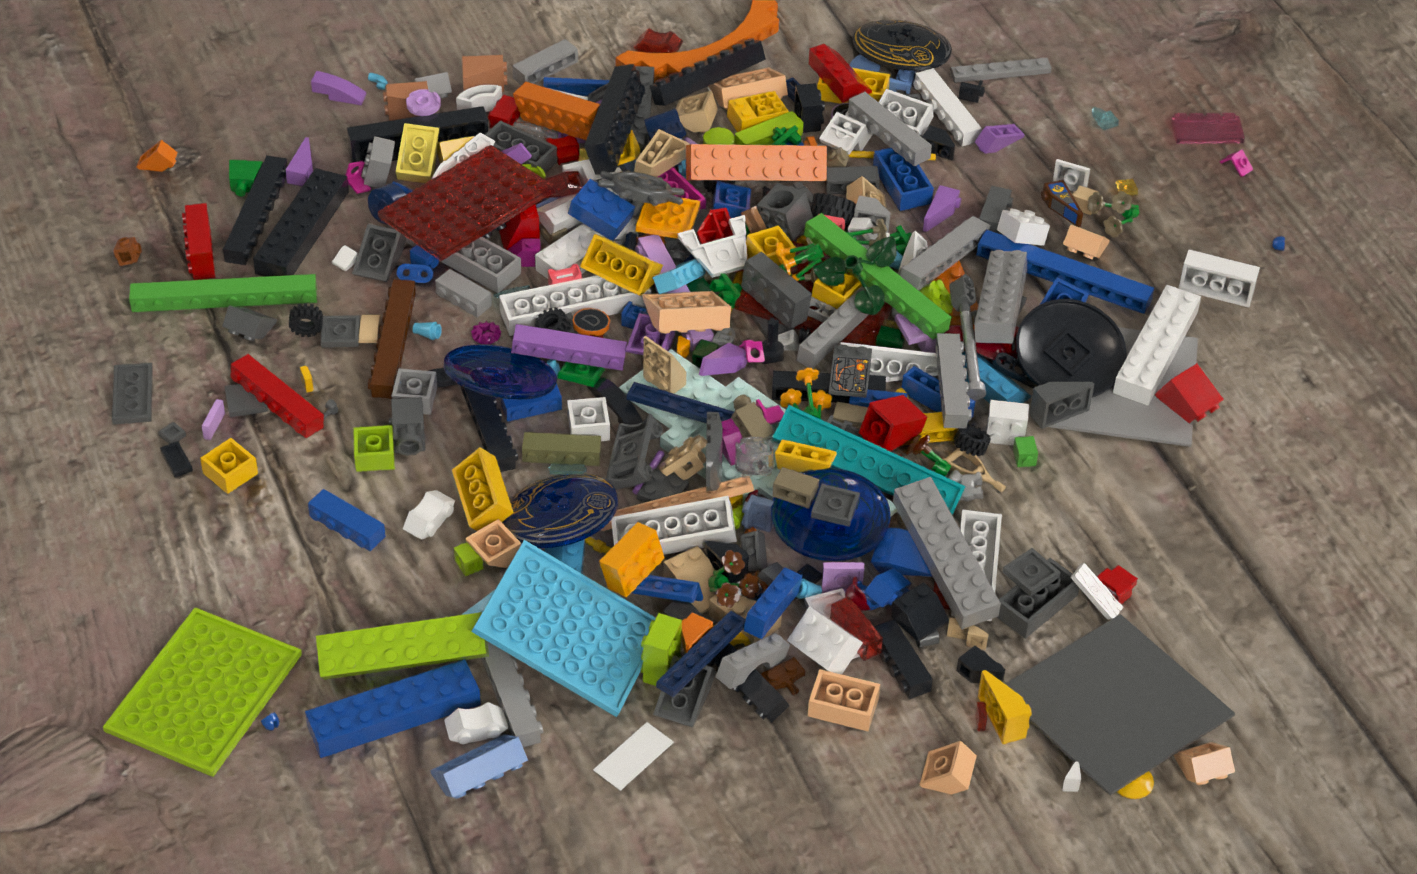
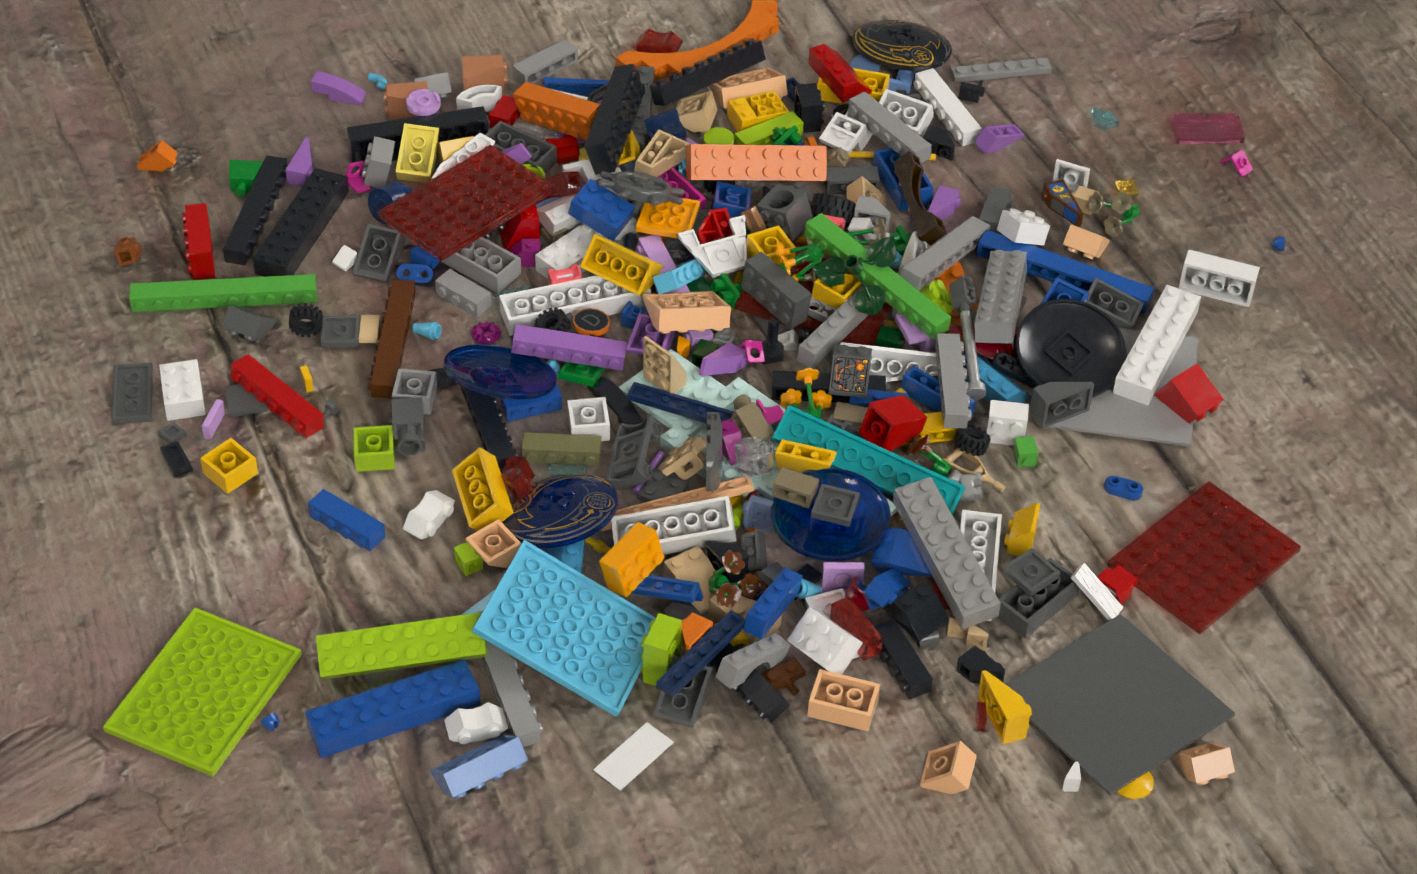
(182, 390): none -> white brick
(518, 477): none -> clear red brick
(910, 171): none -> dark brown arch
(1022, 530): none -> yellow slope
(1116, 304): none -> dark grey slope
(1123, 488): none -> blue plate
(1205, 556): none -> clear red plate

